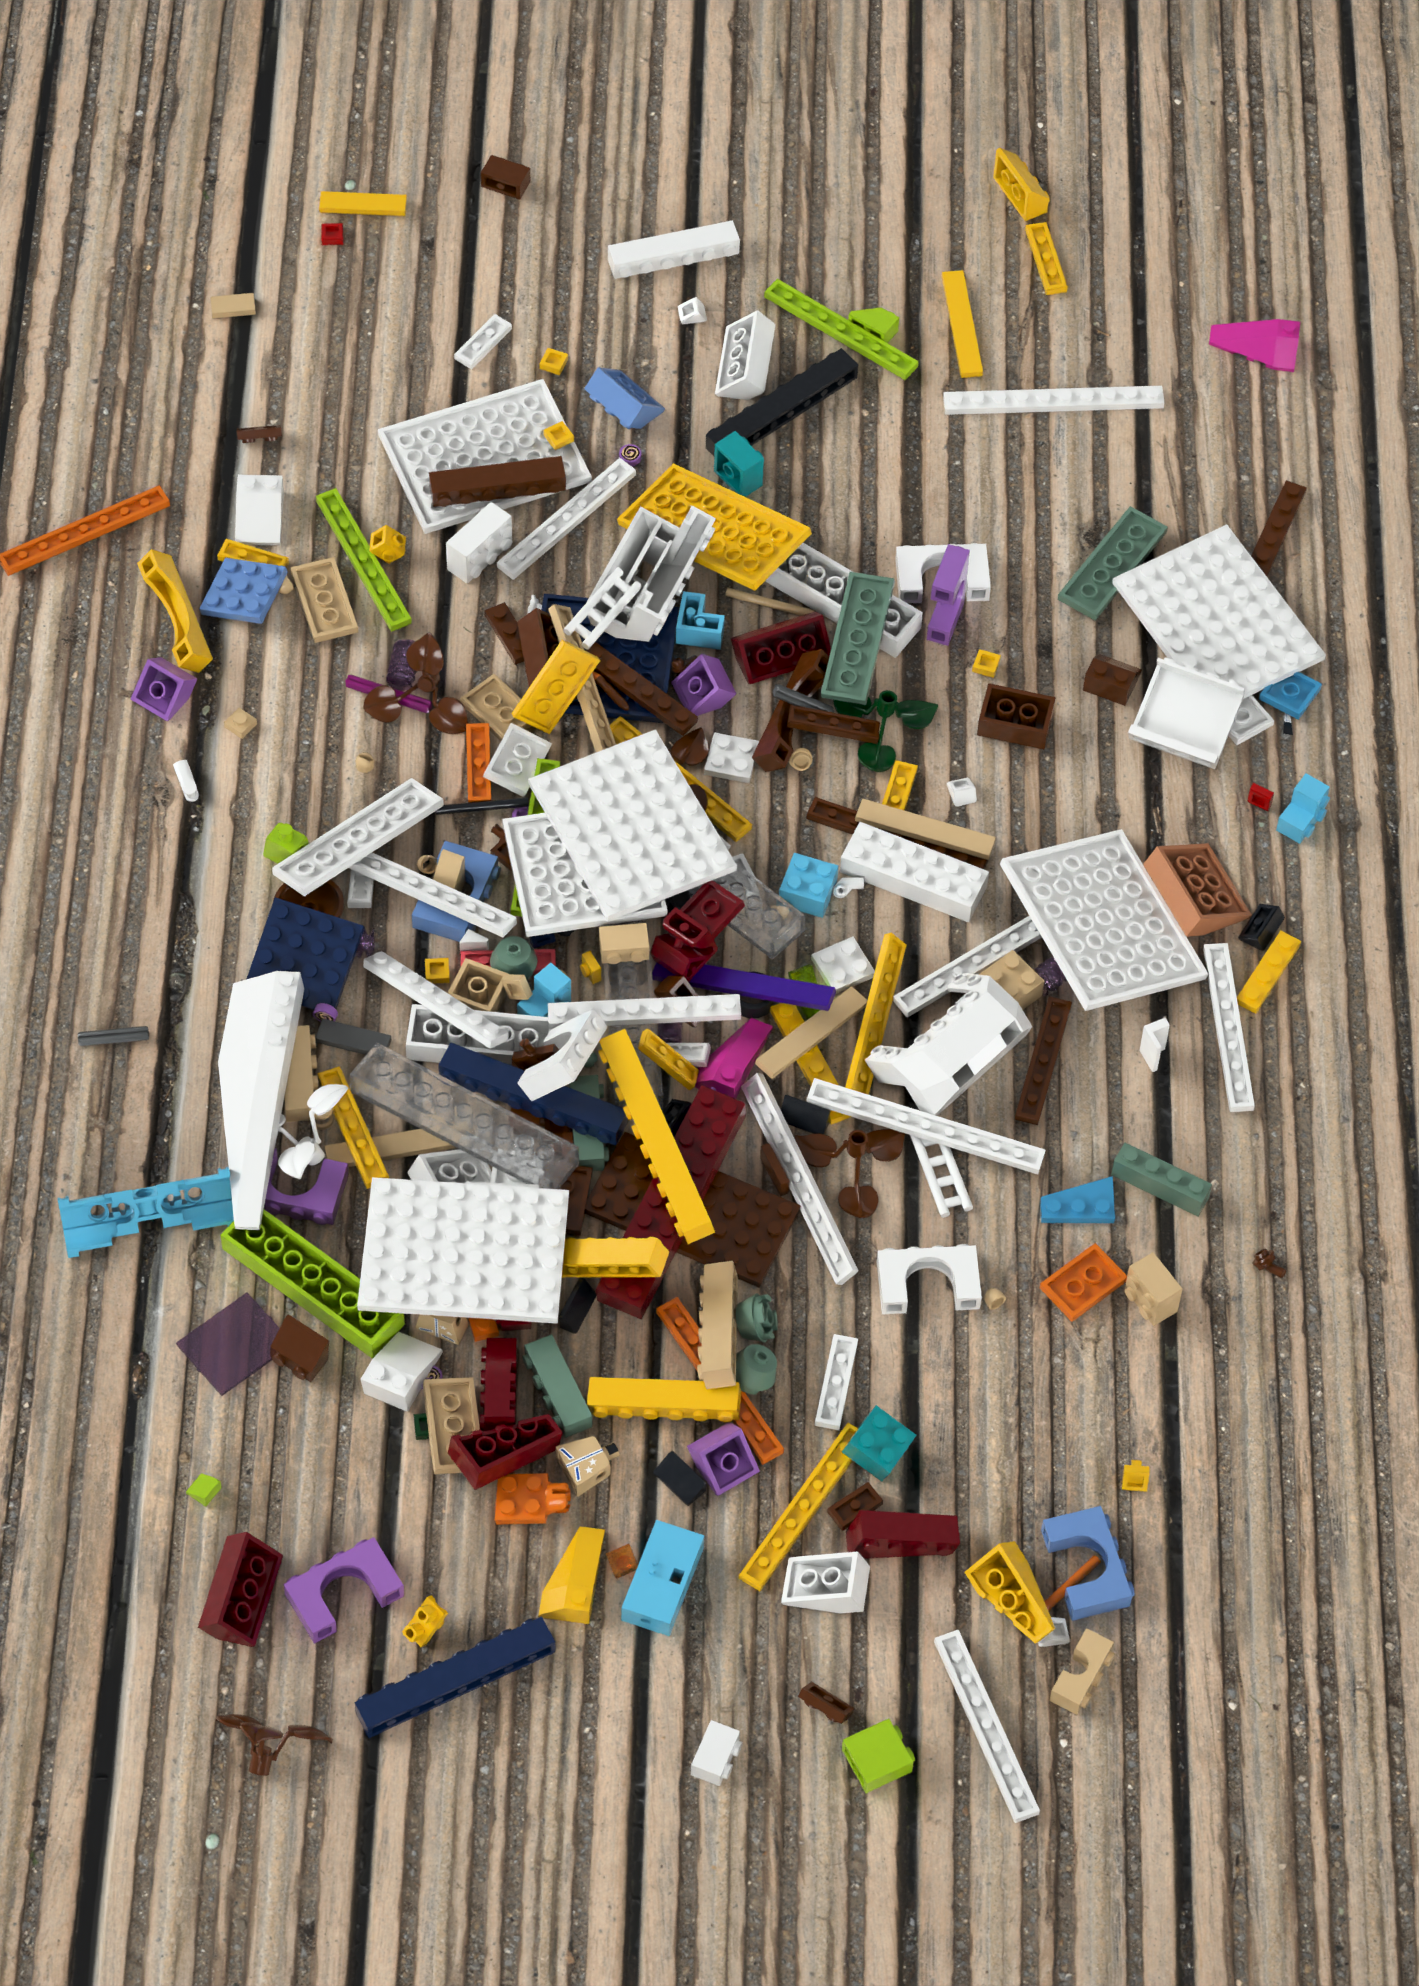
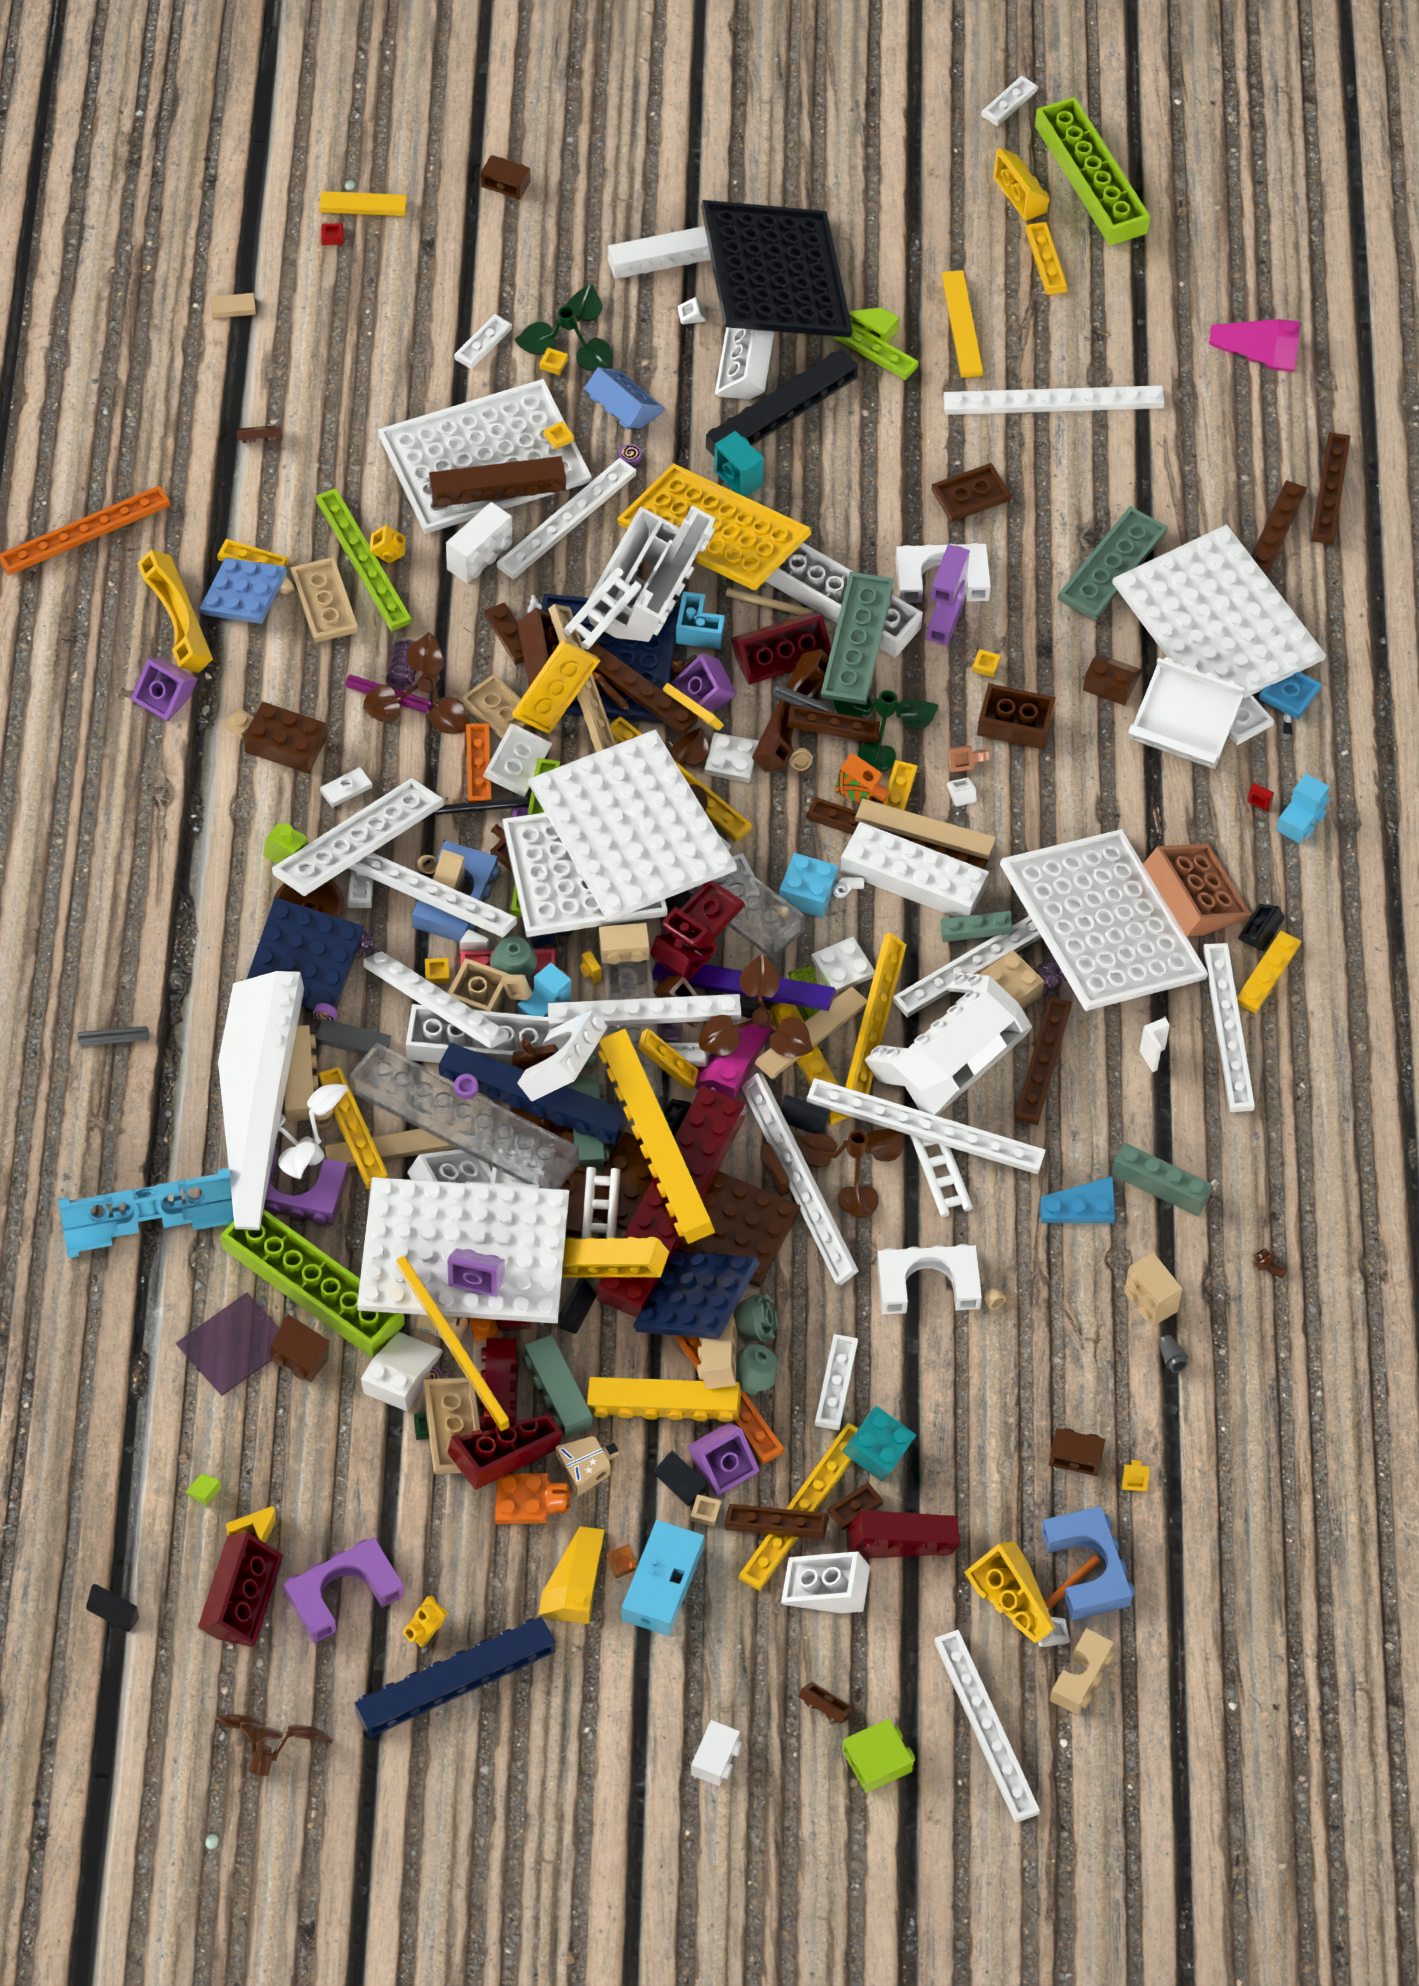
(112, 1608): none -> black slope
(186, 780): white bar -> none
(256, 1524): none -> yellow slope
(259, 509): white slope -> none
(285, 737): none -> reddish brown brick
(346, 787): none -> white plate
(363, 764): tan hinge -> none
(452, 1343): none -> yellow tile
(466, 1086): none -> medium lavender tile
(475, 1271): none -> medium lavender slope
(584, 306): none -> dark green plant
(591, 1203): none -> white bar
(695, 708): none -> yellow tile
(696, 1295): none -> dark blue plate
(705, 1510): none -> tan plate
(759, 980): none -> reddish brown plant
(776, 269): none -> black plate
(776, 1521): none -> reddish brown tile
(860, 780): none -> orange torso
(963, 758): none -> nougat plate
(971, 492): none -> reddish brown plate
(976, 926): none -> sand green plate
(1009, 101): none -> white tile
(1077, 1451): none -> reddish brown brick
(1083, 1282): orange plate -> none
(1092, 171): none -> lime brick
(1173, 1354): none -> dark grey cone
(1330, 488): none -> reddish brown plate

